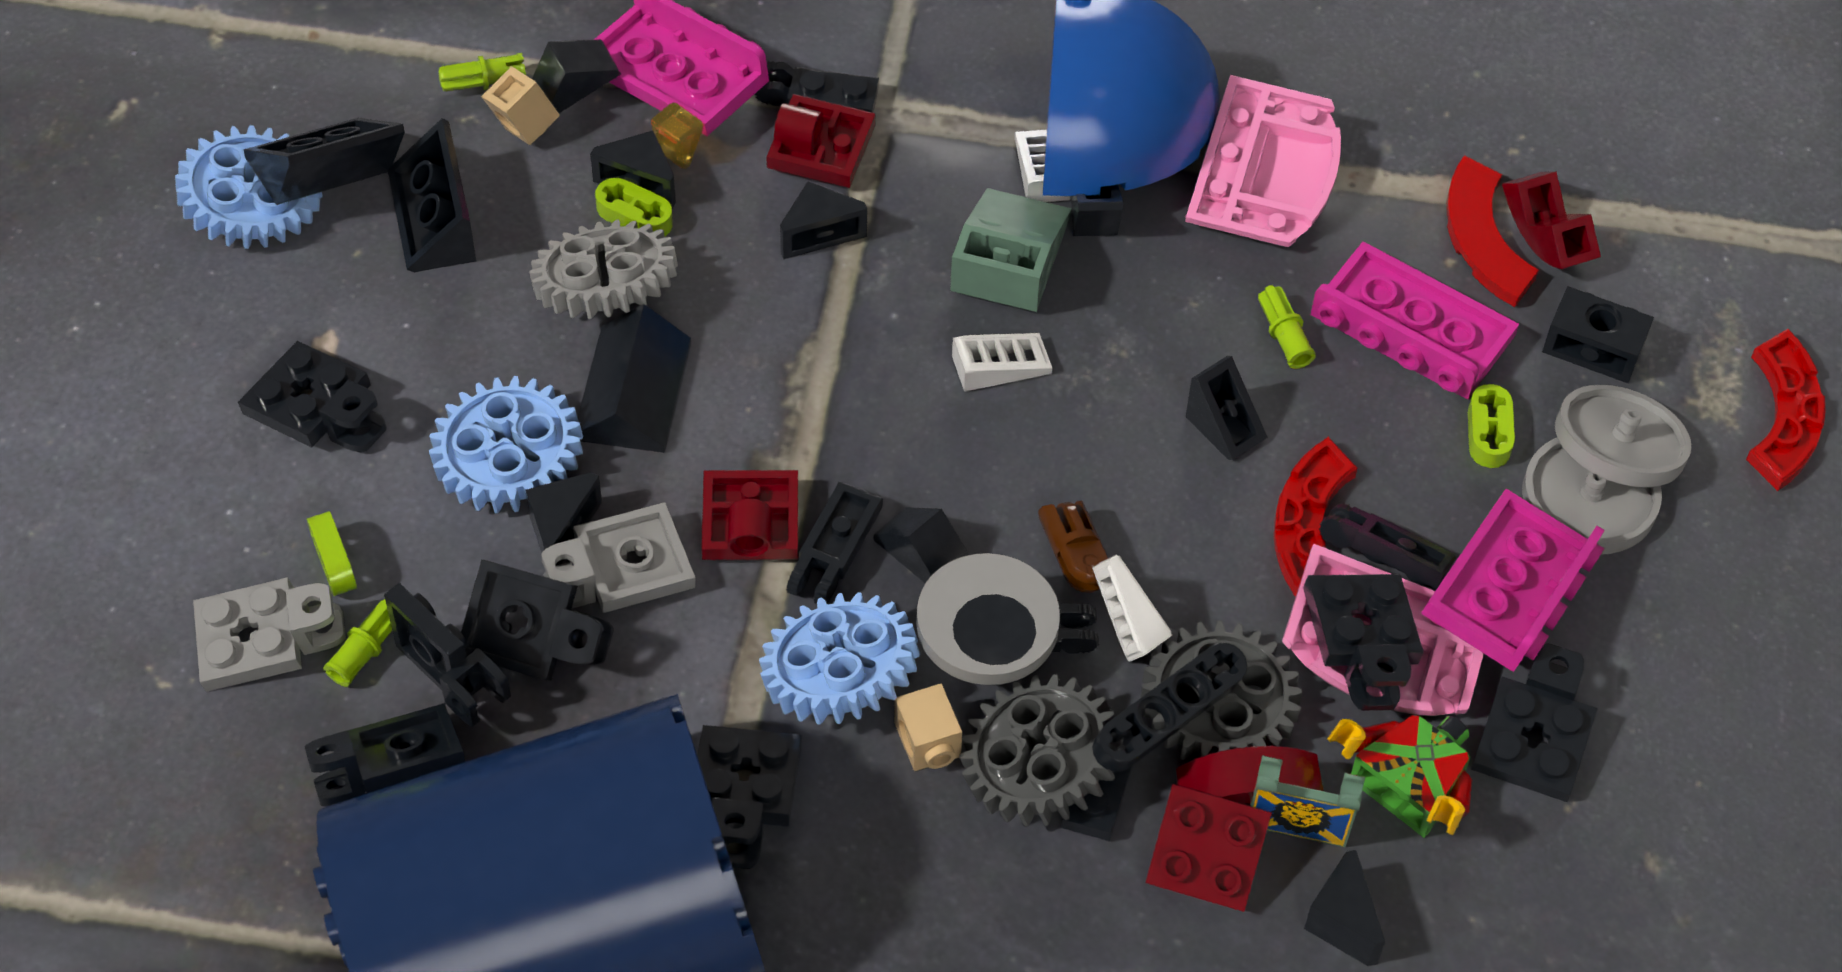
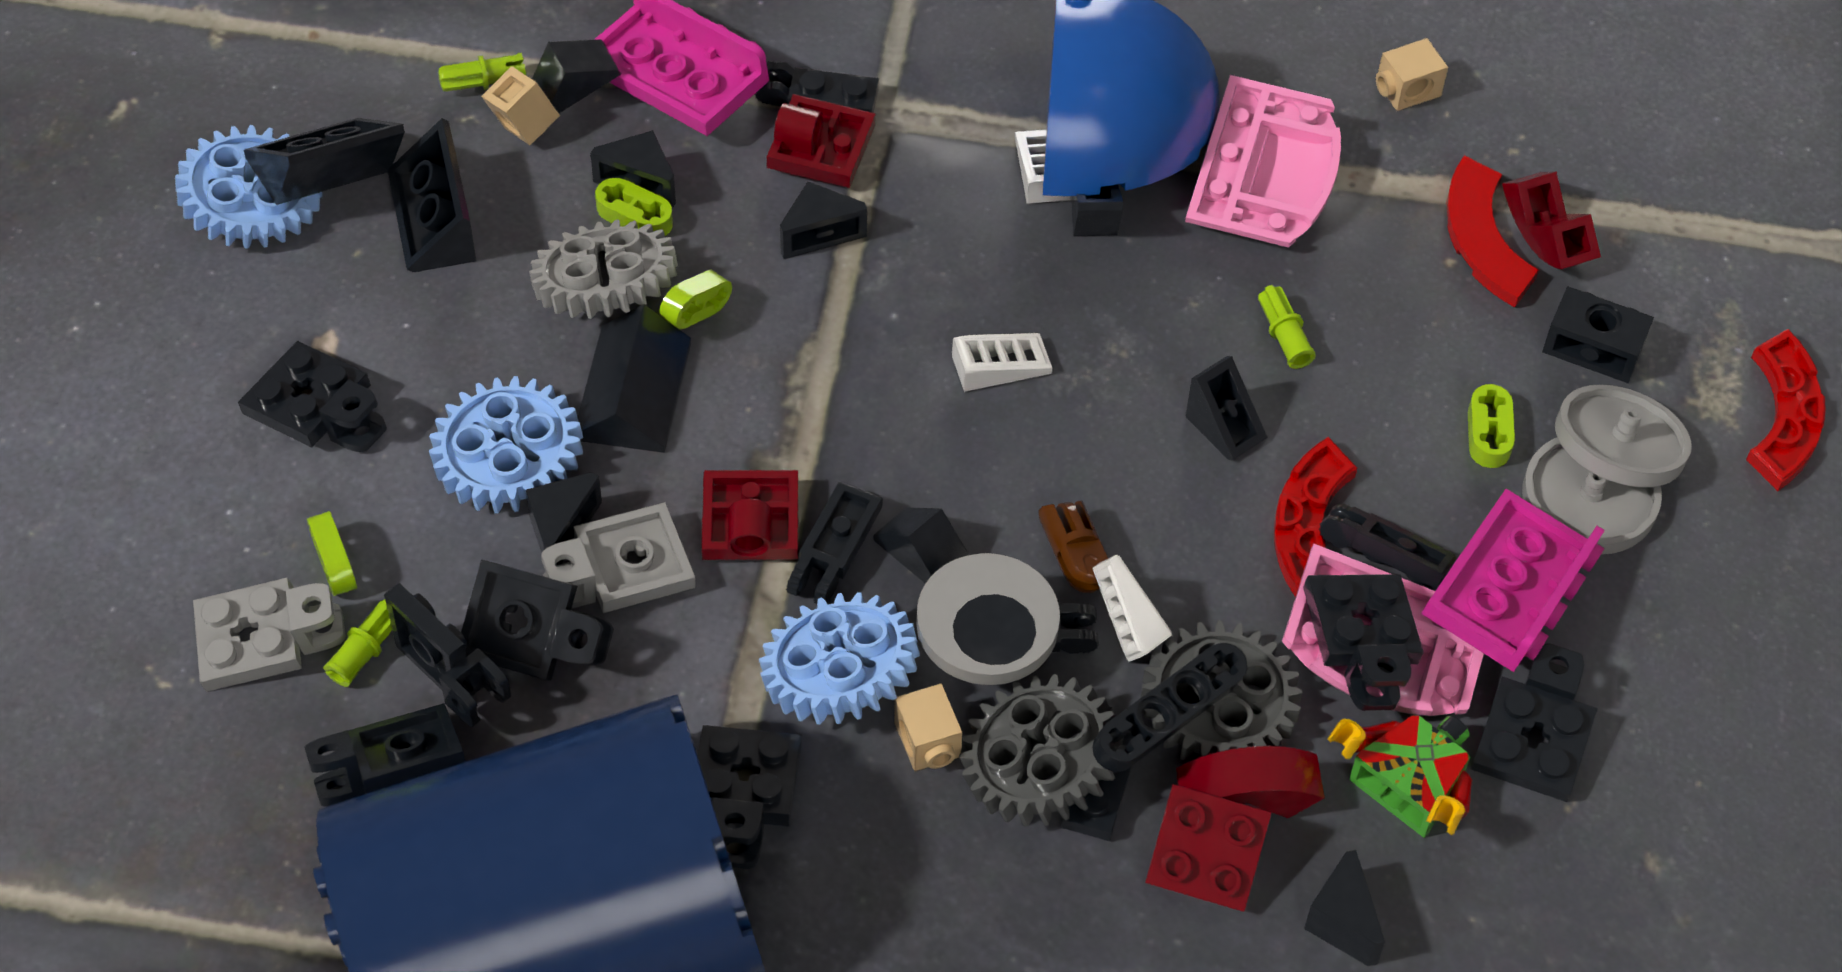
(677, 133): clear yellow slope -> none
(695, 299): none -> lime beam
(1008, 249): sand green slope -> none
(1307, 811): flag -> none
(1411, 74): none -> tan brick
(1414, 320): dark pink bracket -> none

